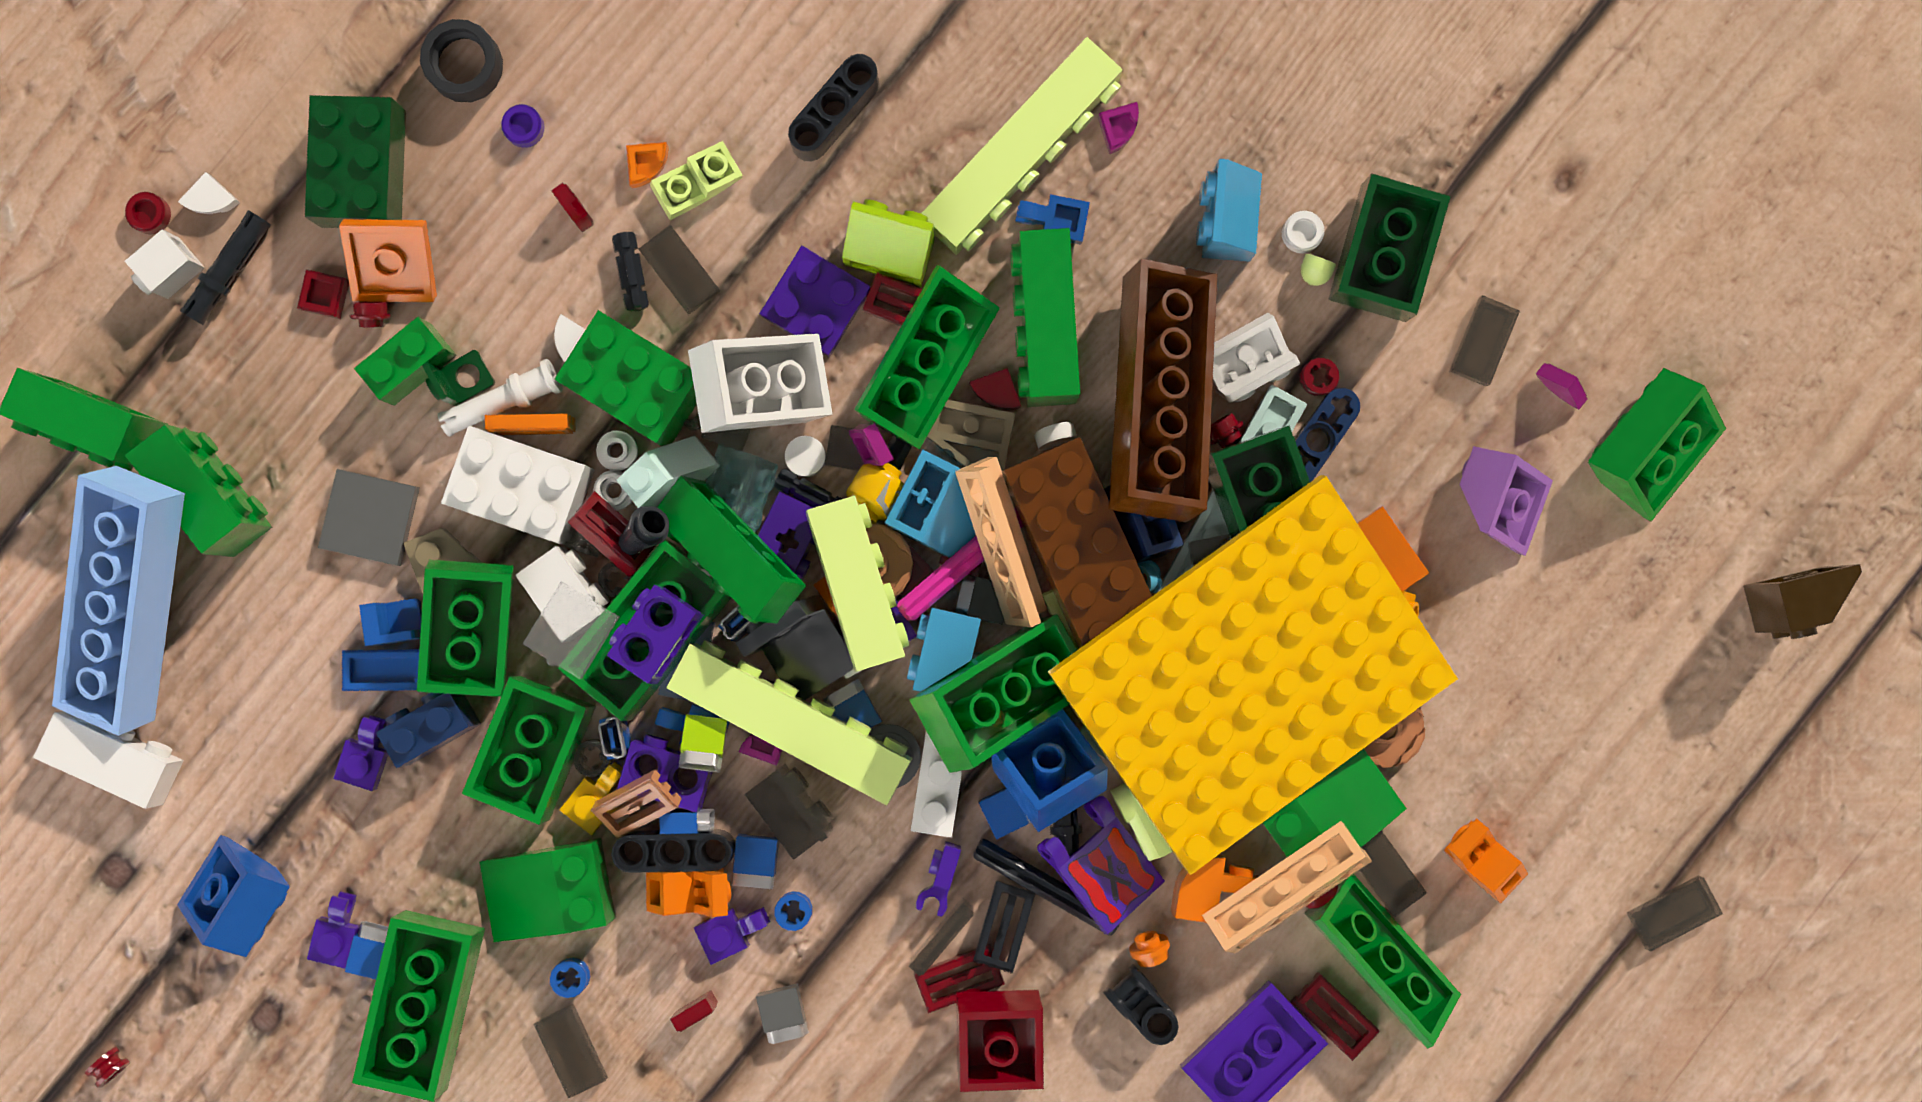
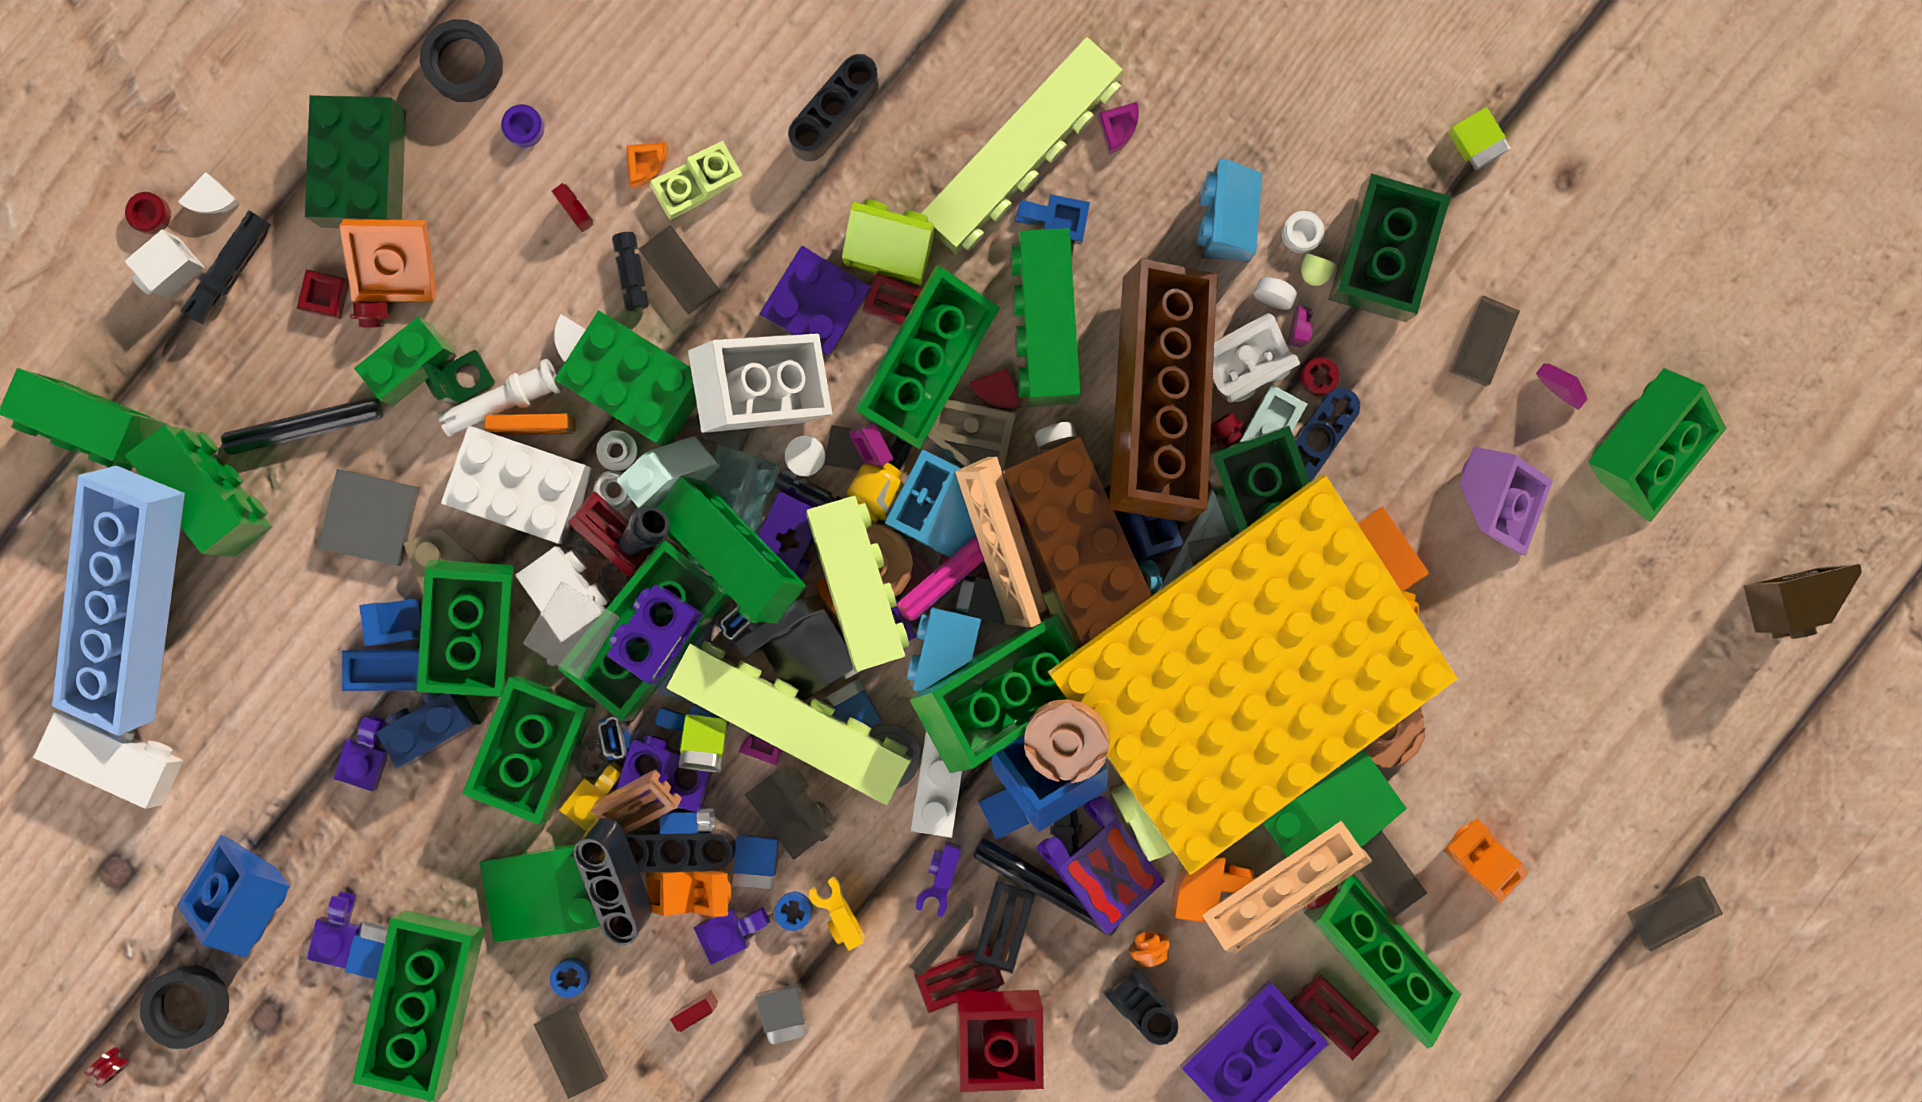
(154, 1016): none -> black tyre
(302, 425): none -> black axle
(613, 881): none -> black beam
(843, 923): none -> yellow plate
(1066, 741): none -> nougat tile
(1275, 293): none -> white tile
(1301, 327): none -> magenta tile
(1479, 138): none -> lime piece

